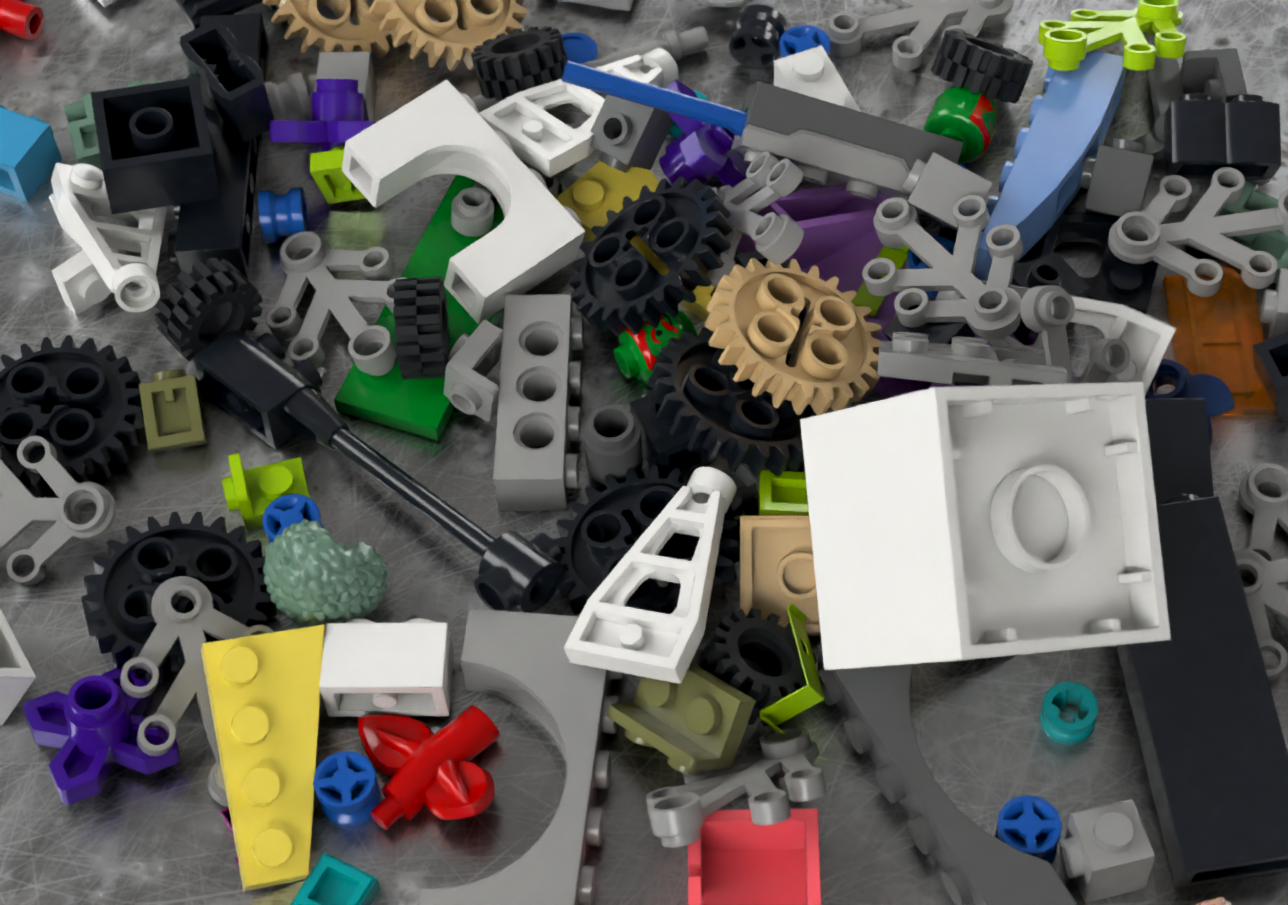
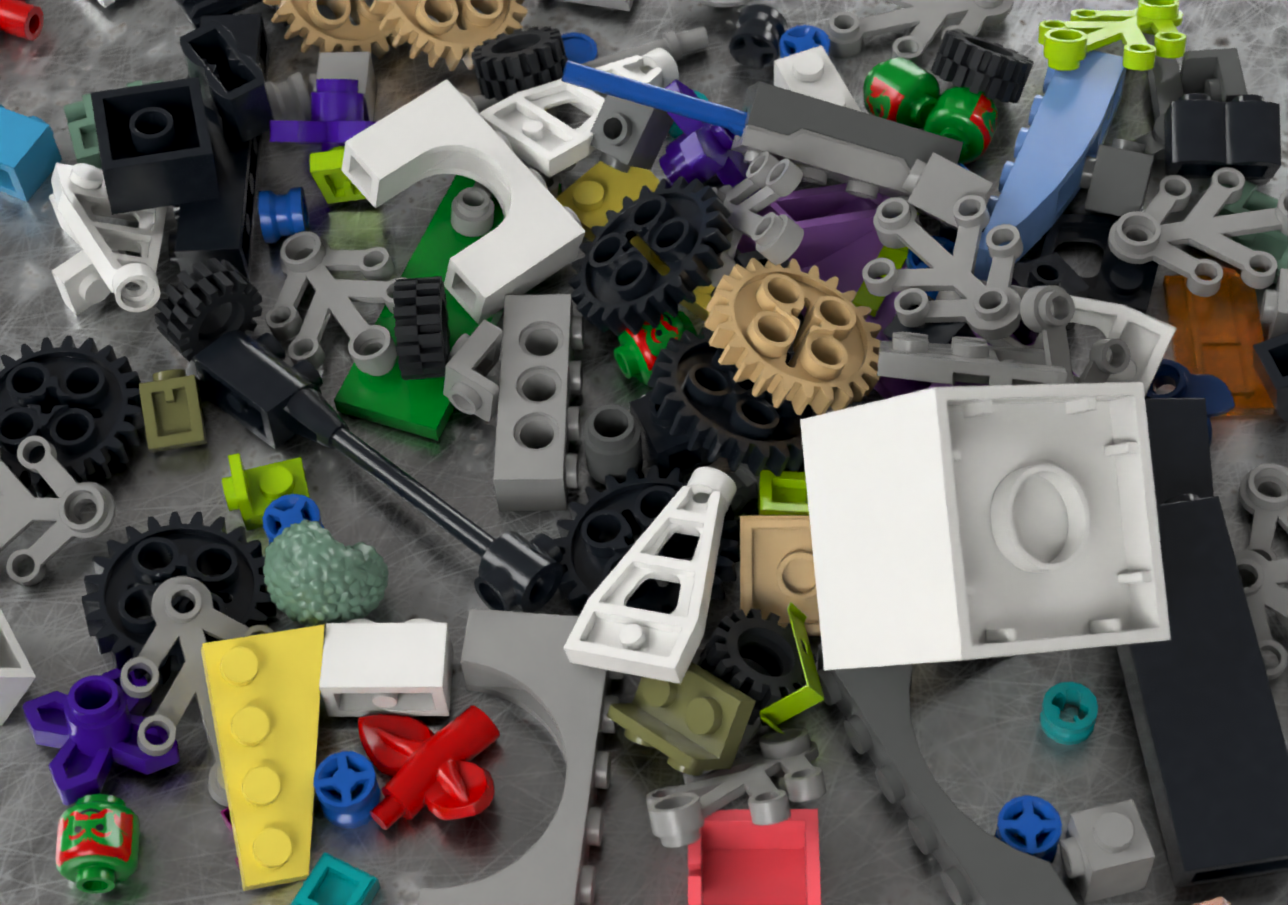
(97, 843): none -> green head
(900, 92): none -> green head

